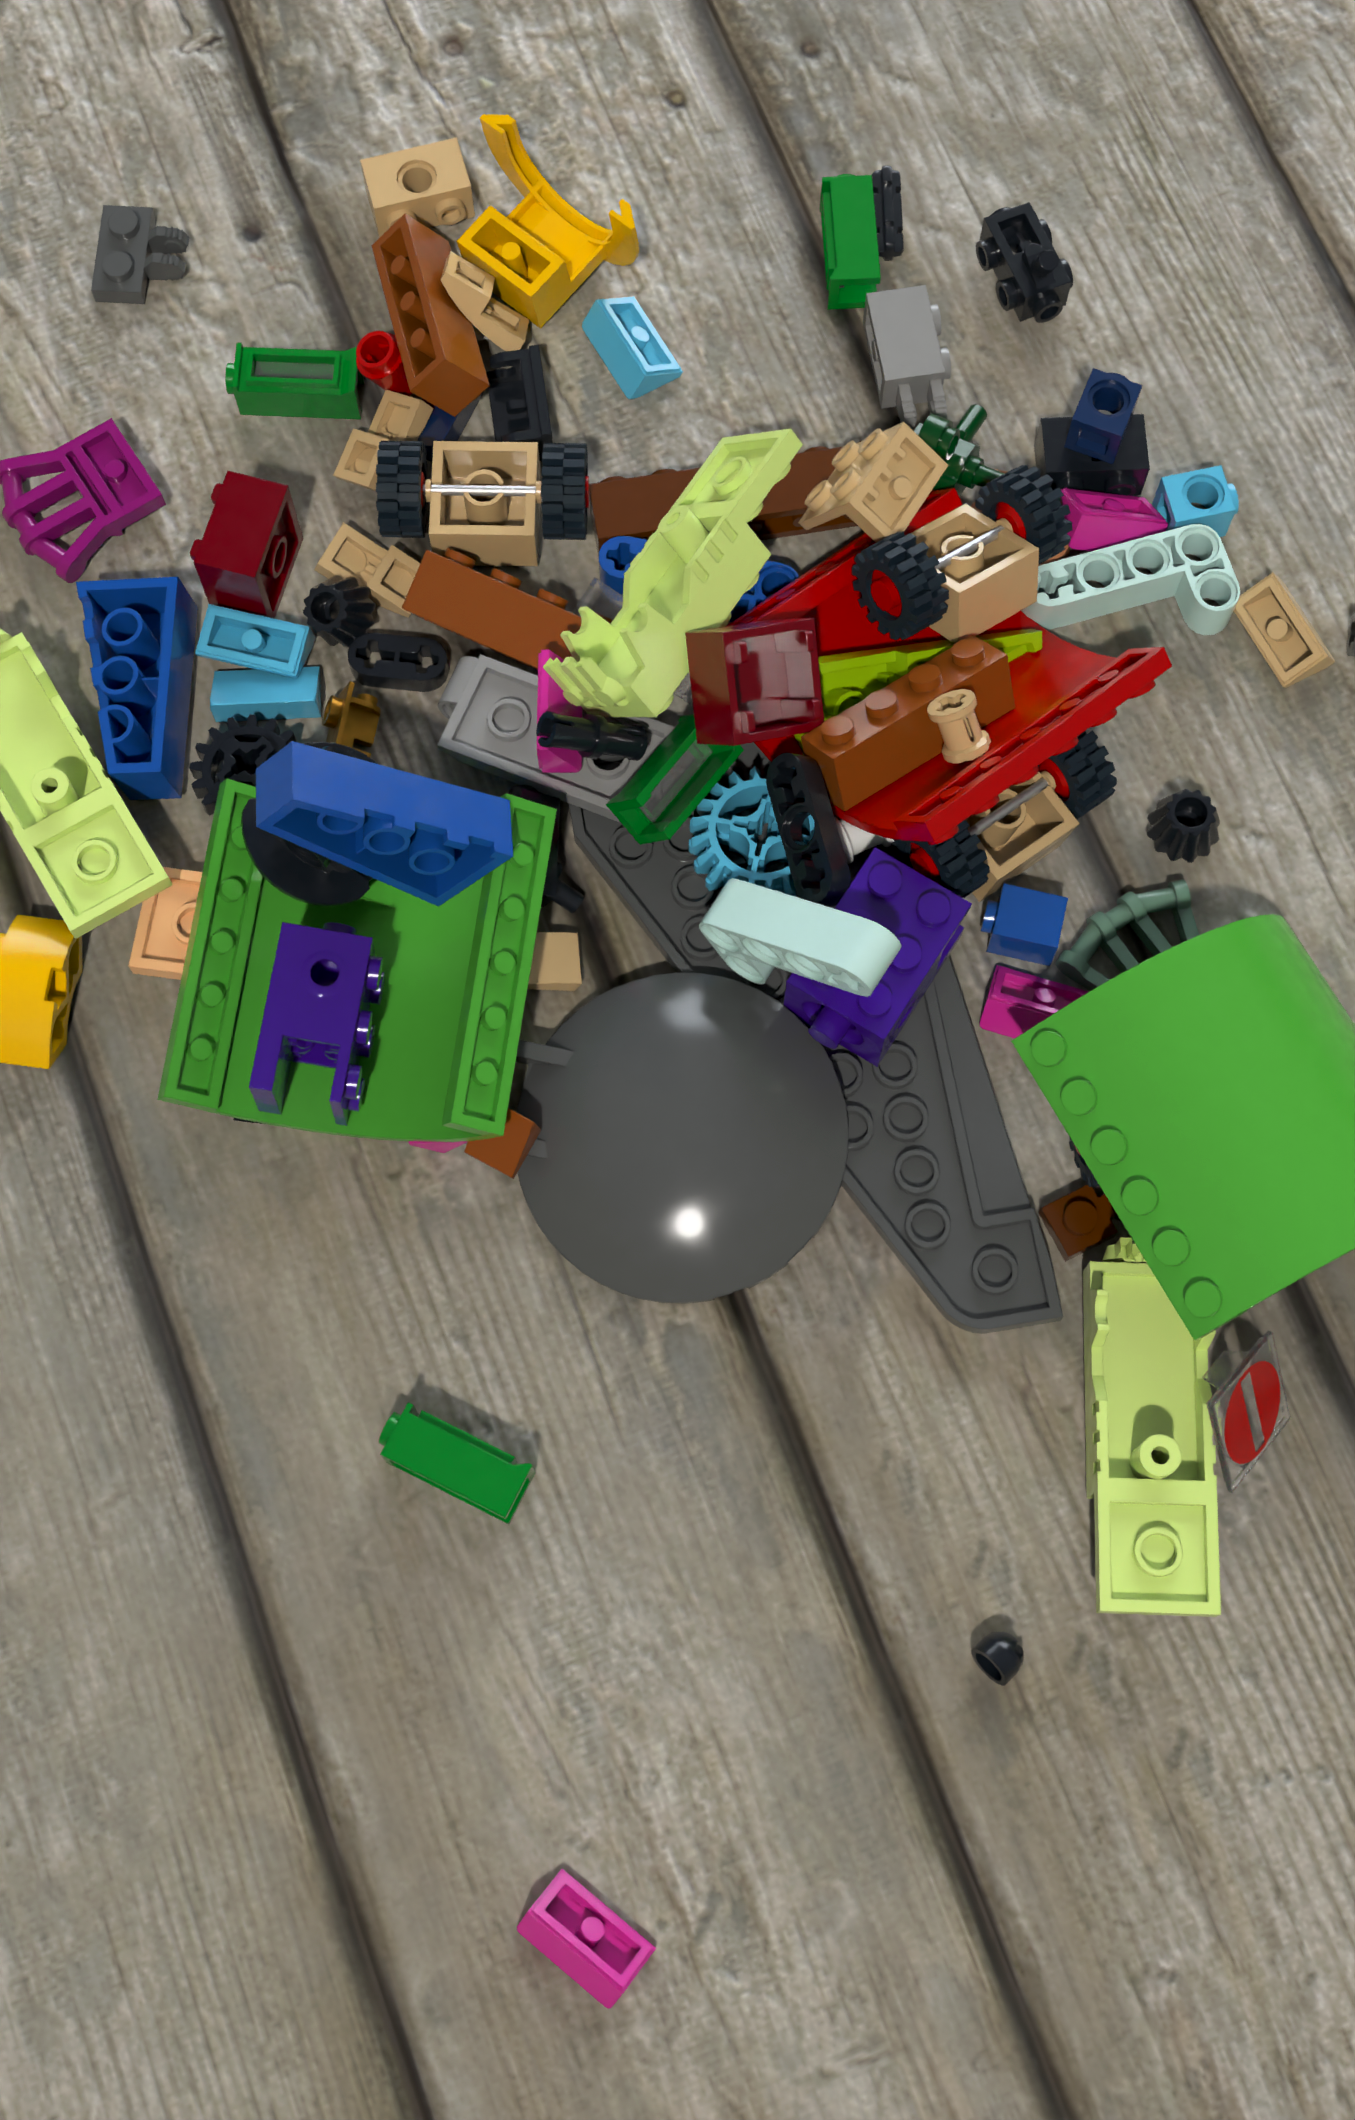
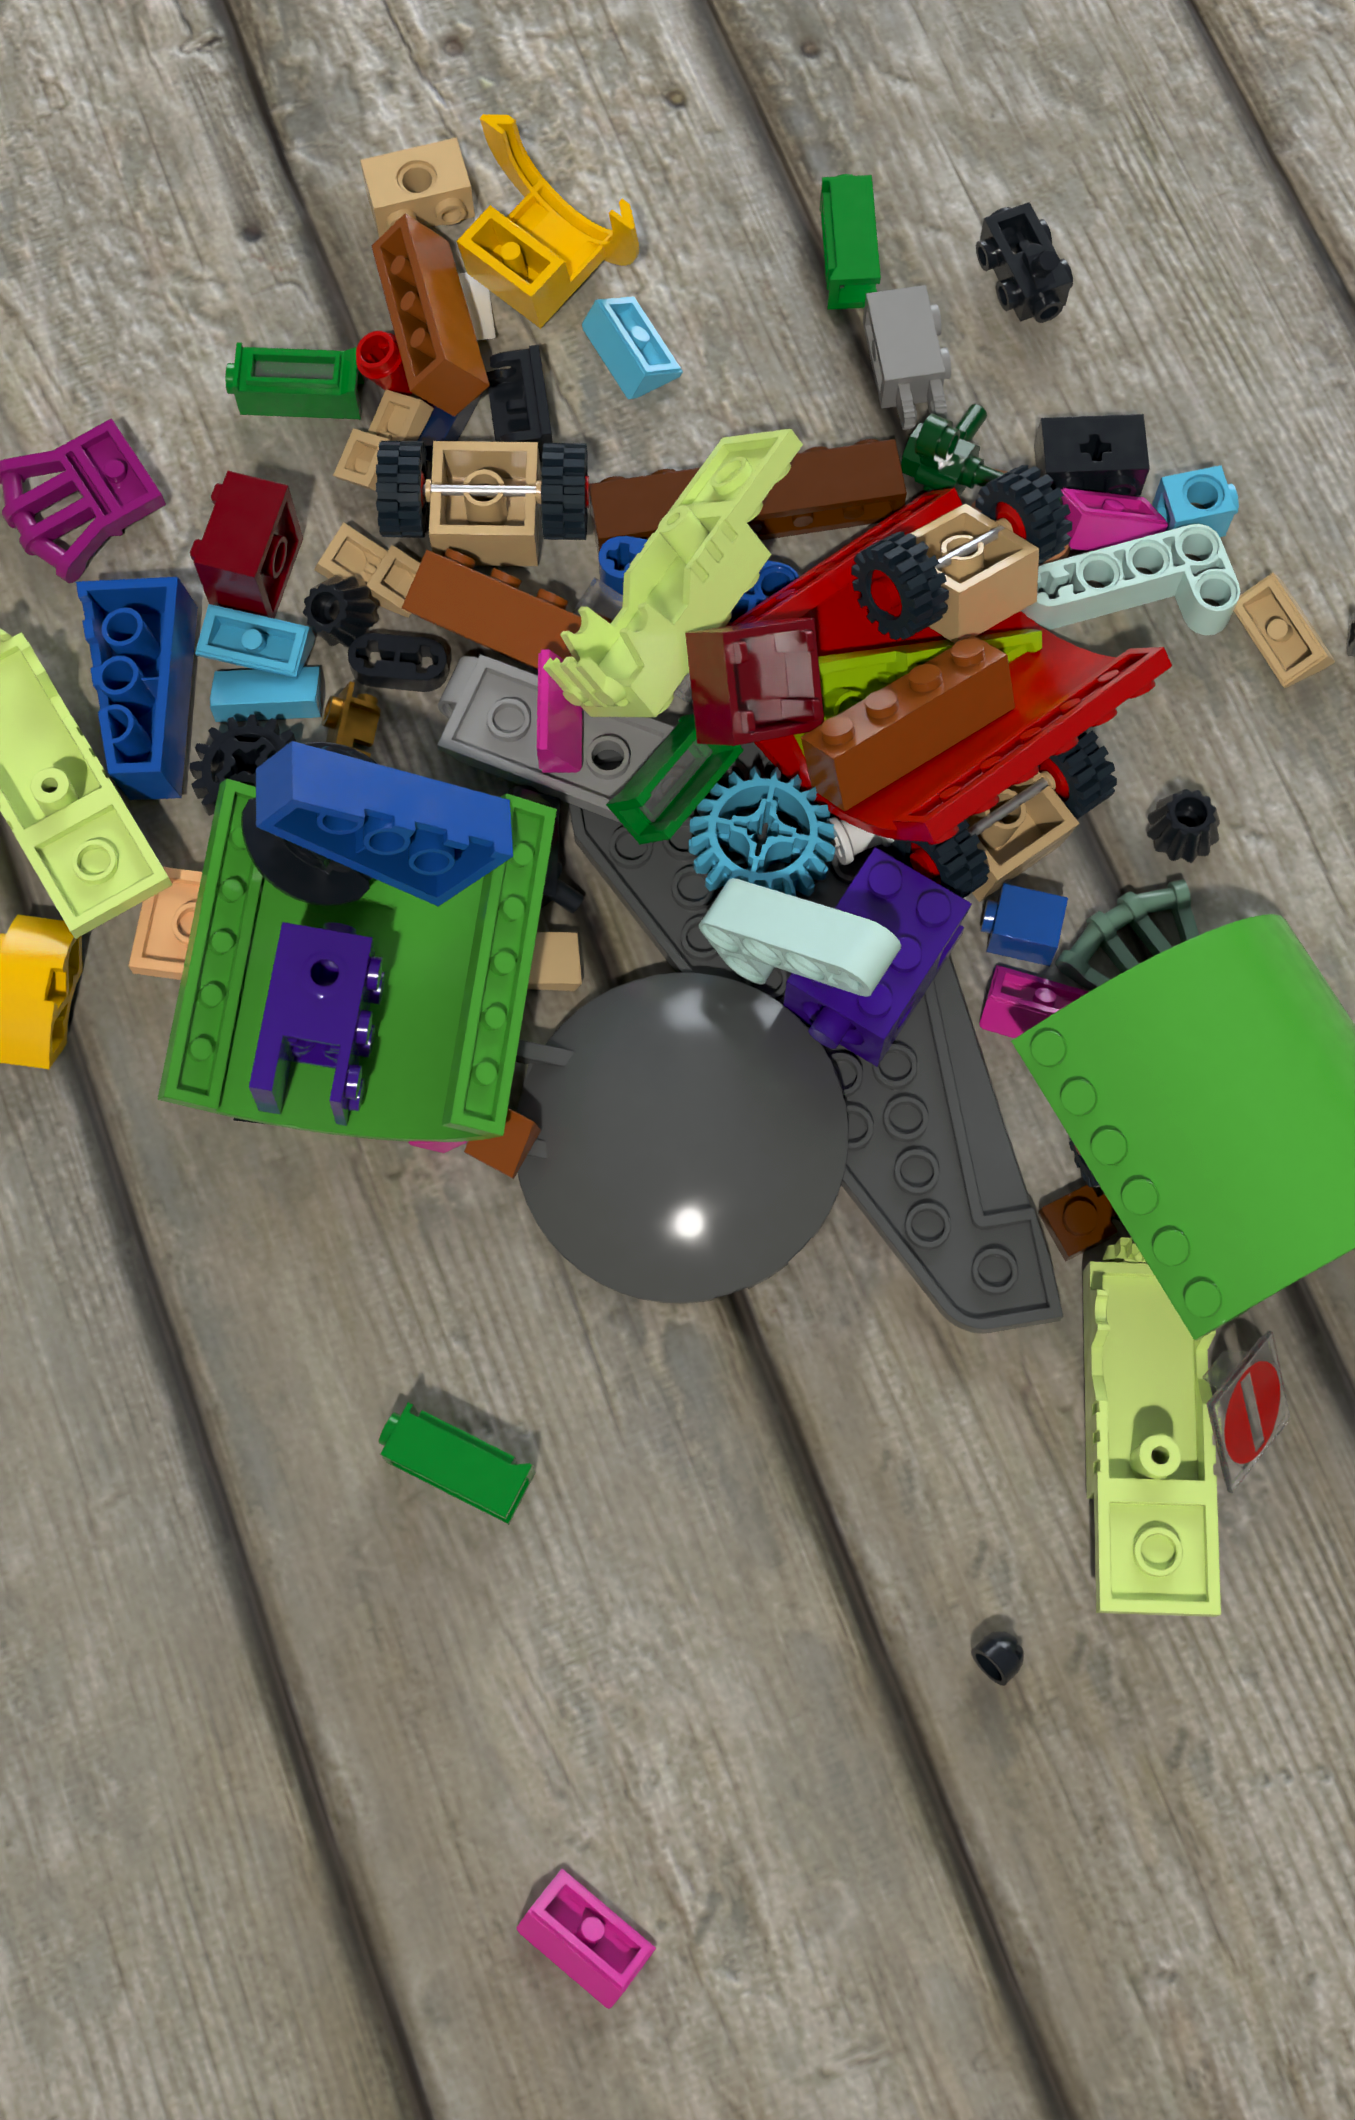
(134, 252): dark grey hinge -> none
(472, 292): tan slope -> none
(591, 736): black pin -> none
(788, 782): black beam -> none
(877, 483): tan bracket -> none
(888, 212): black axle -> none
(959, 726): tan bush -> none
(1100, 433): dark blue brick -> none

